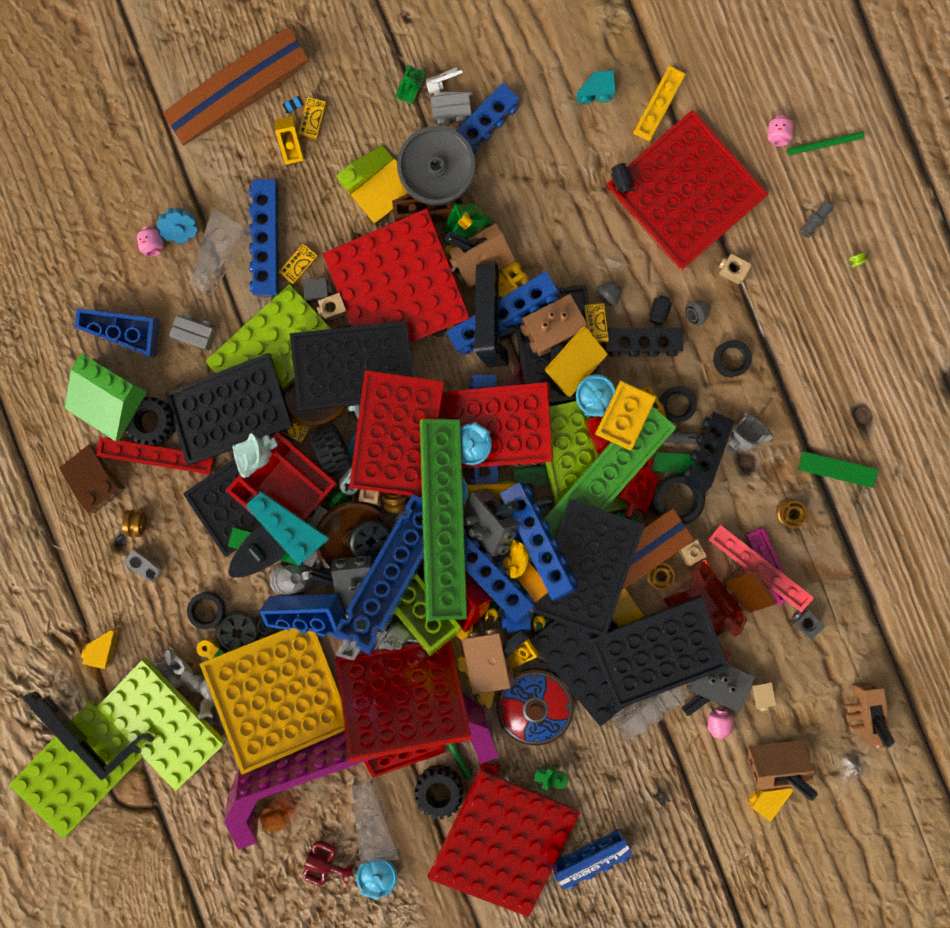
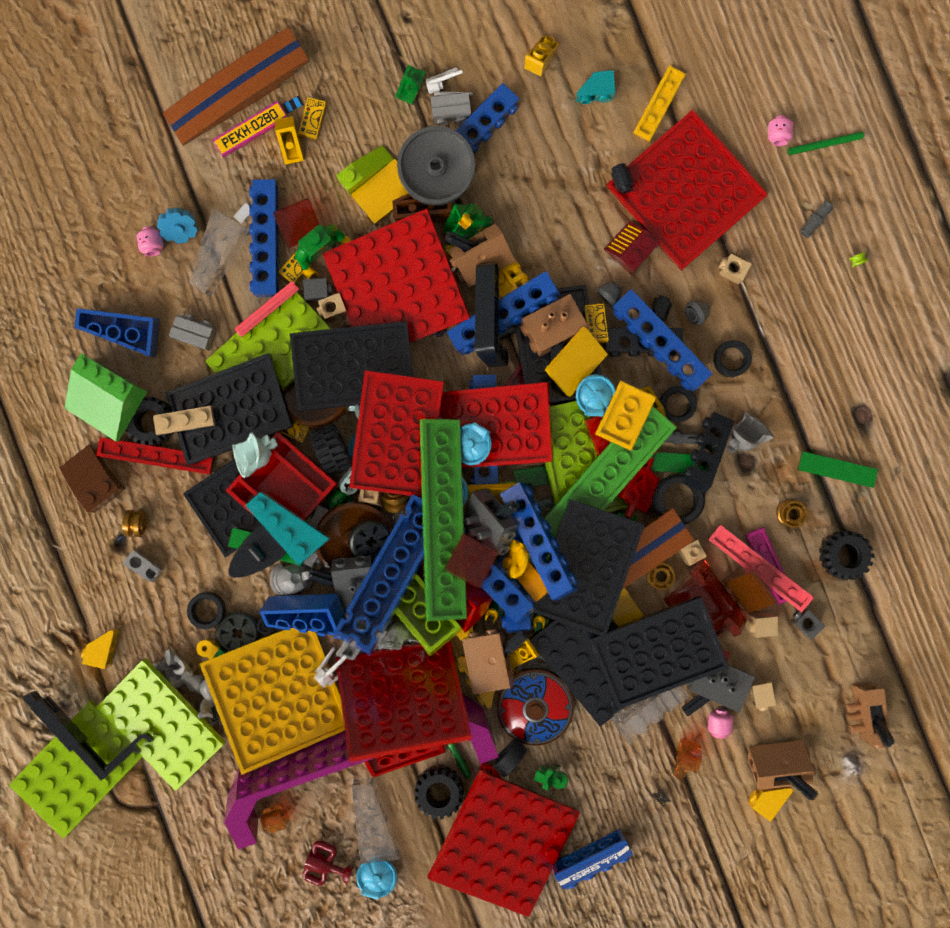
(184, 420): none -> tan plate
(243, 213): none -> white sticker
(249, 129): none -> tile
(266, 309): none -> coral axle
(296, 221): none -> clear red plate
(316, 243): none -> green torso
(325, 675): none -> white plant
(471, 561): none -> clear red plate
(509, 757): none -> black tyre
(541, 55): none -> yellow slope
(631, 246): none -> dark red slope
(688, 757): none -> clear orange beam
(700, 372): none -> blue brick
(762, 624): none -> tan brick
(861, 559): none -> black tyre

